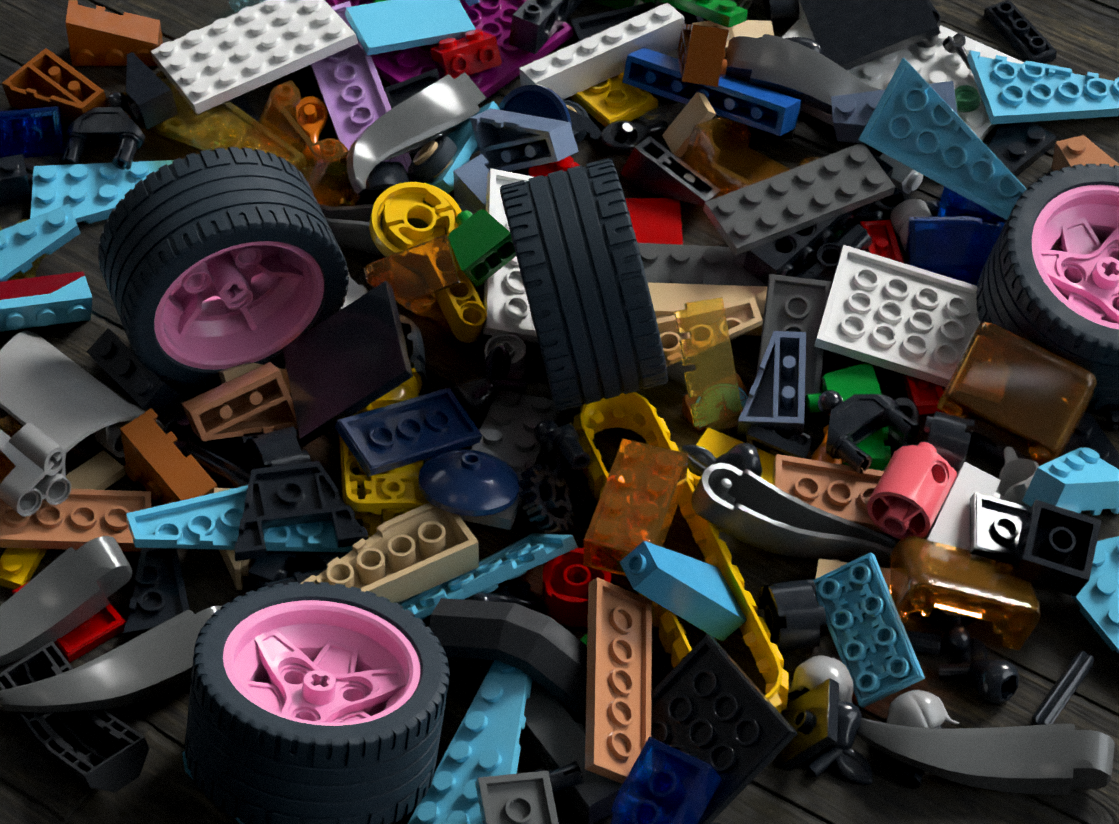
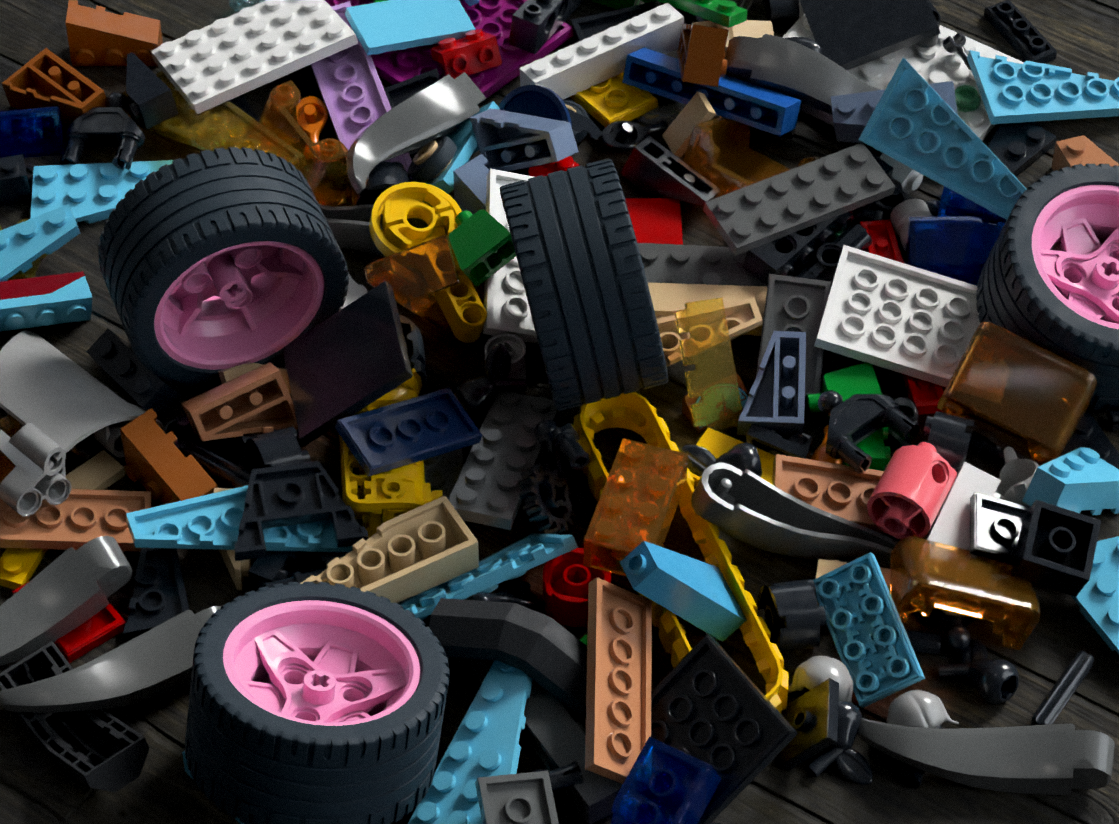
(468, 483): dark blue dish -> none

